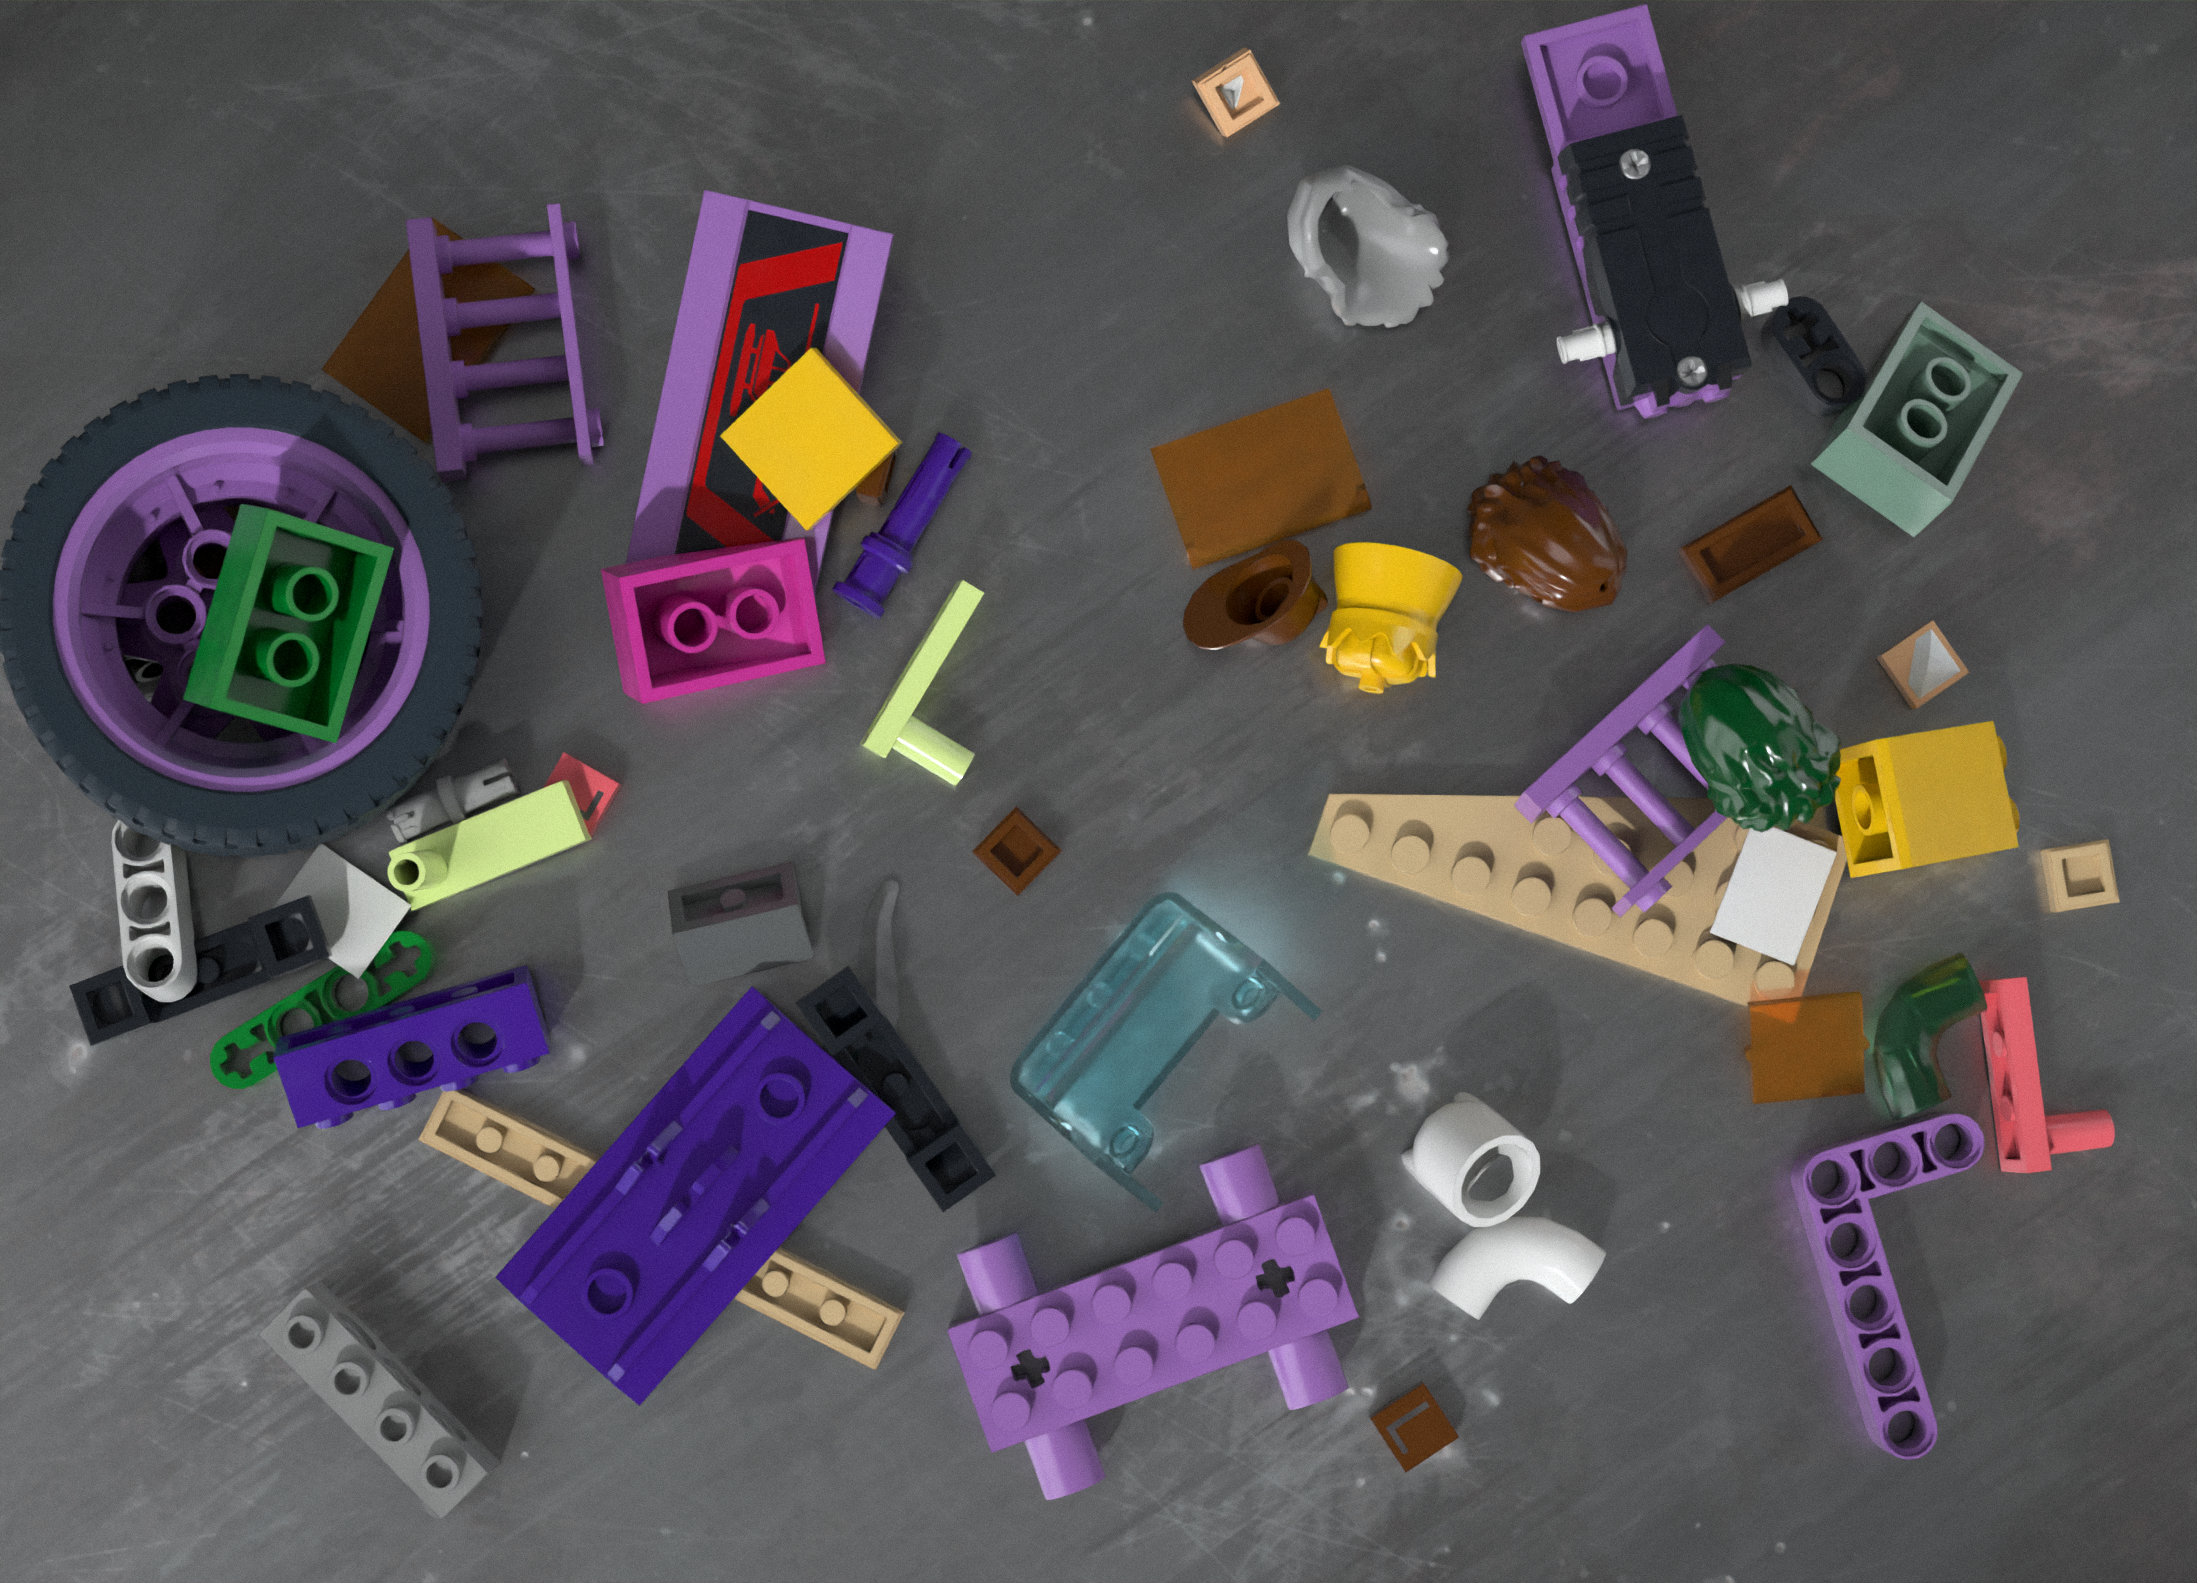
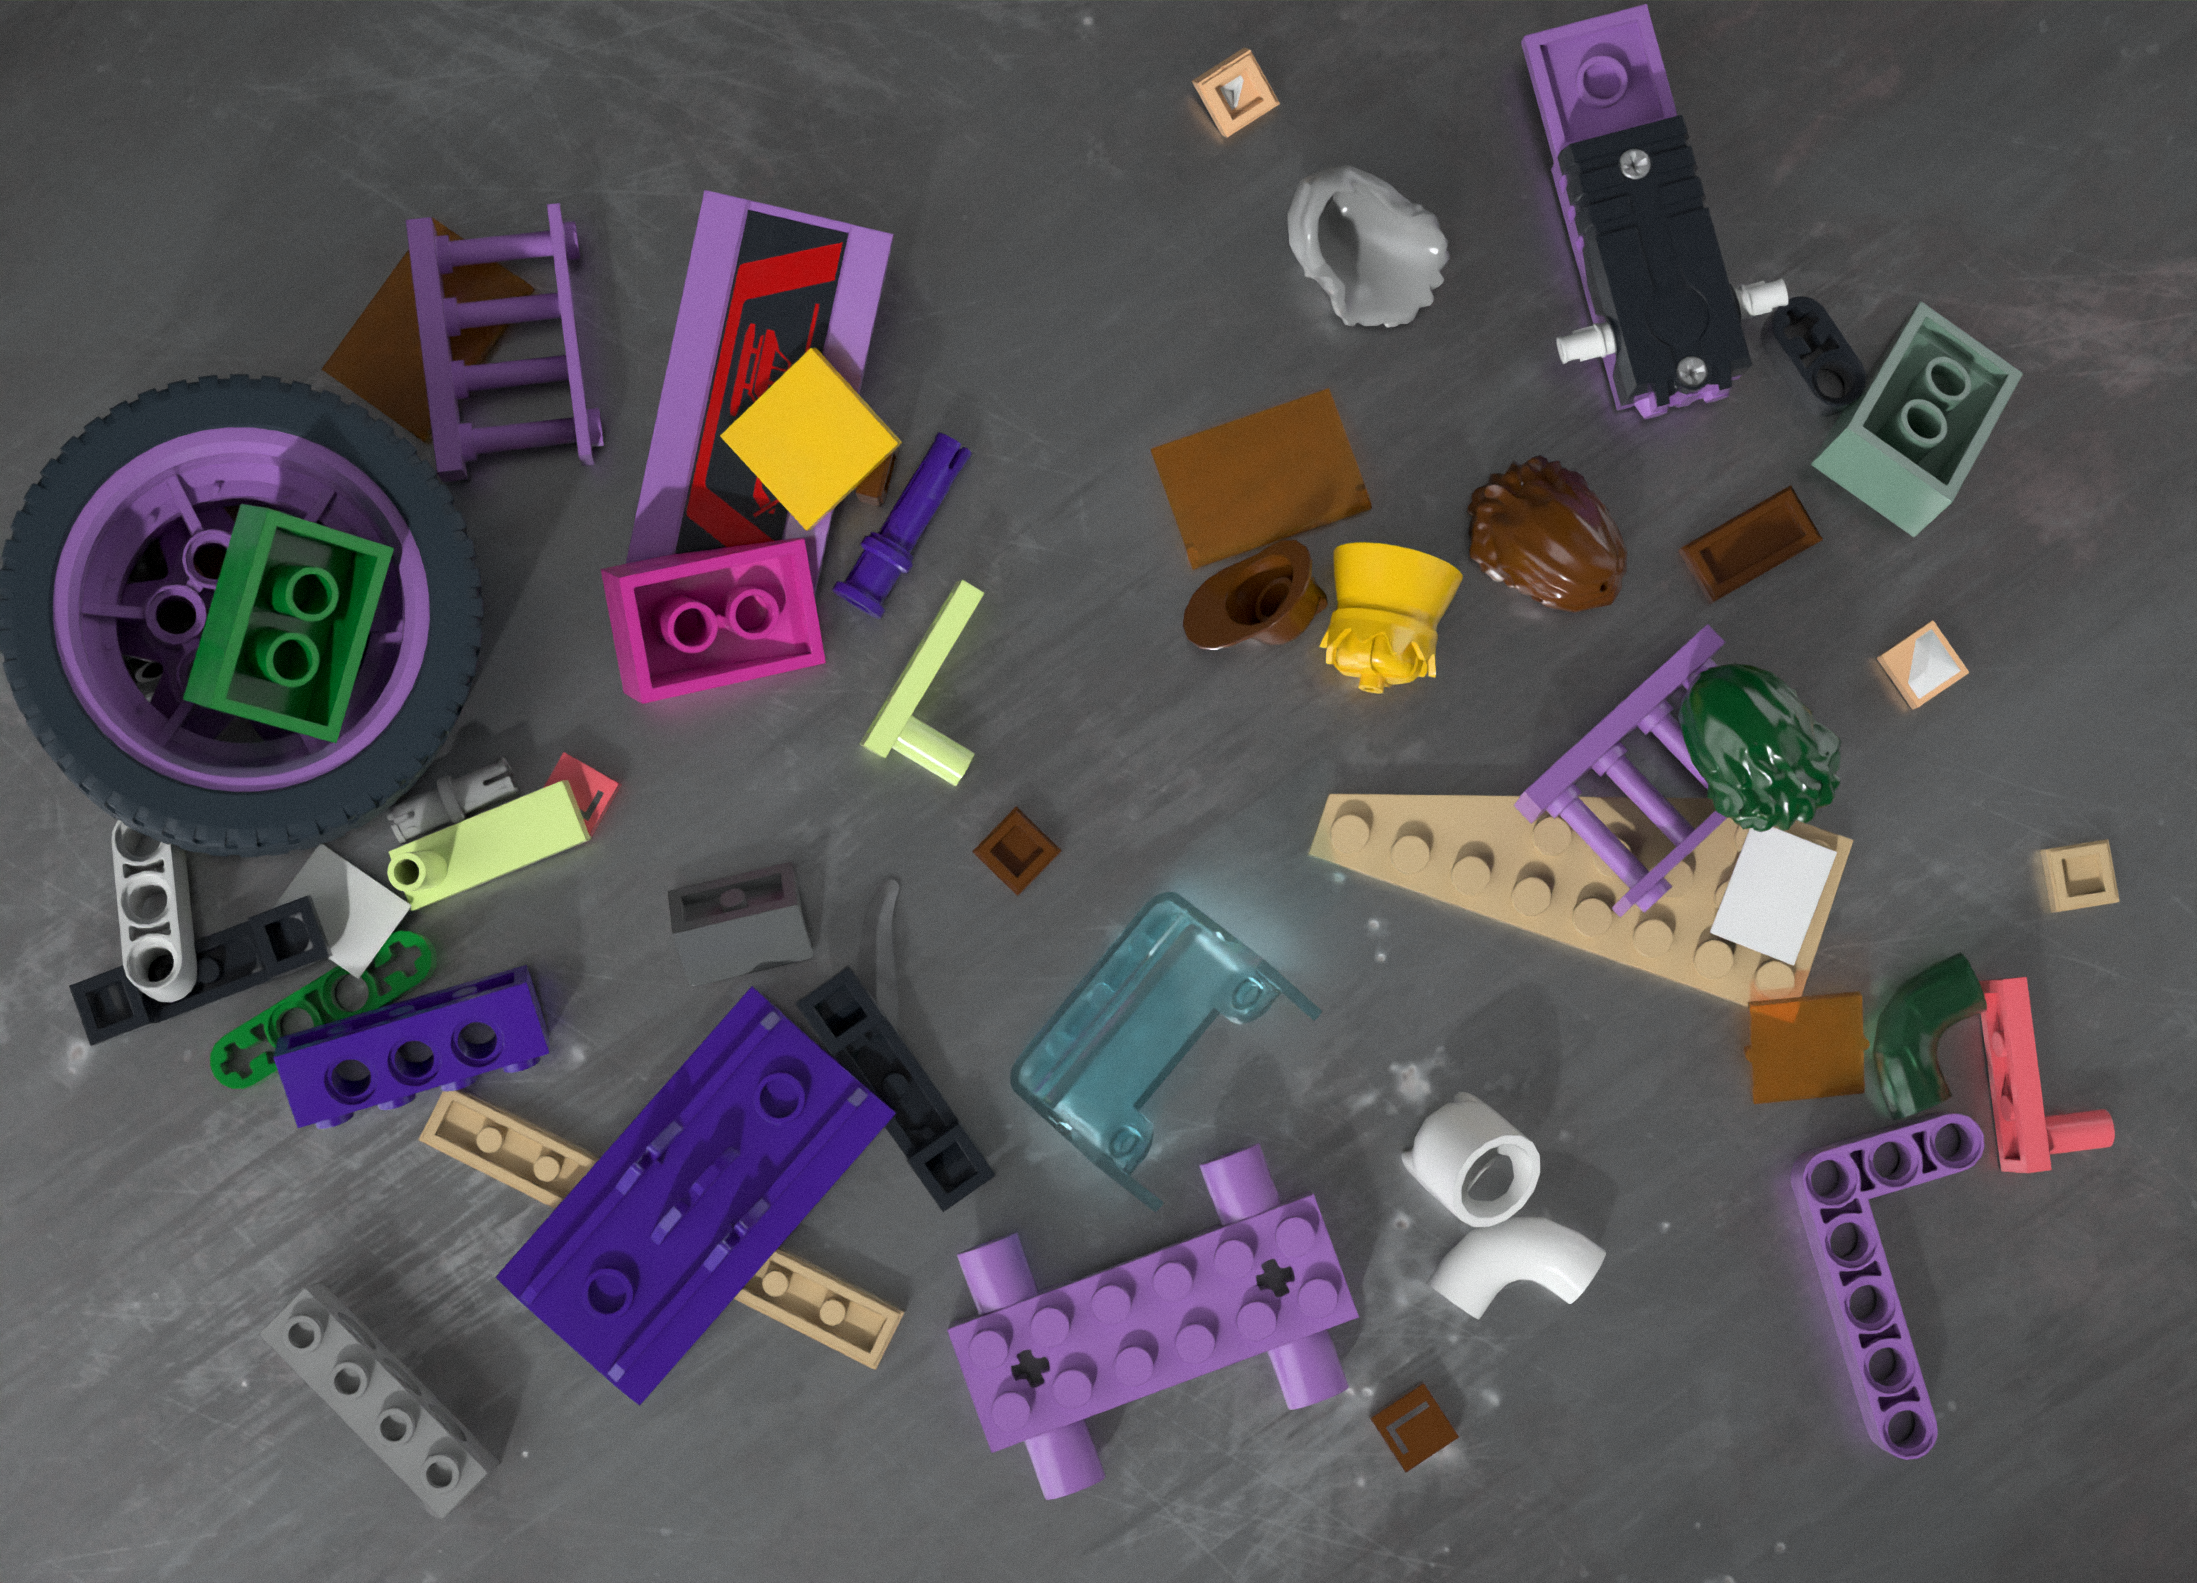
(1925, 799): yellow slope -> none

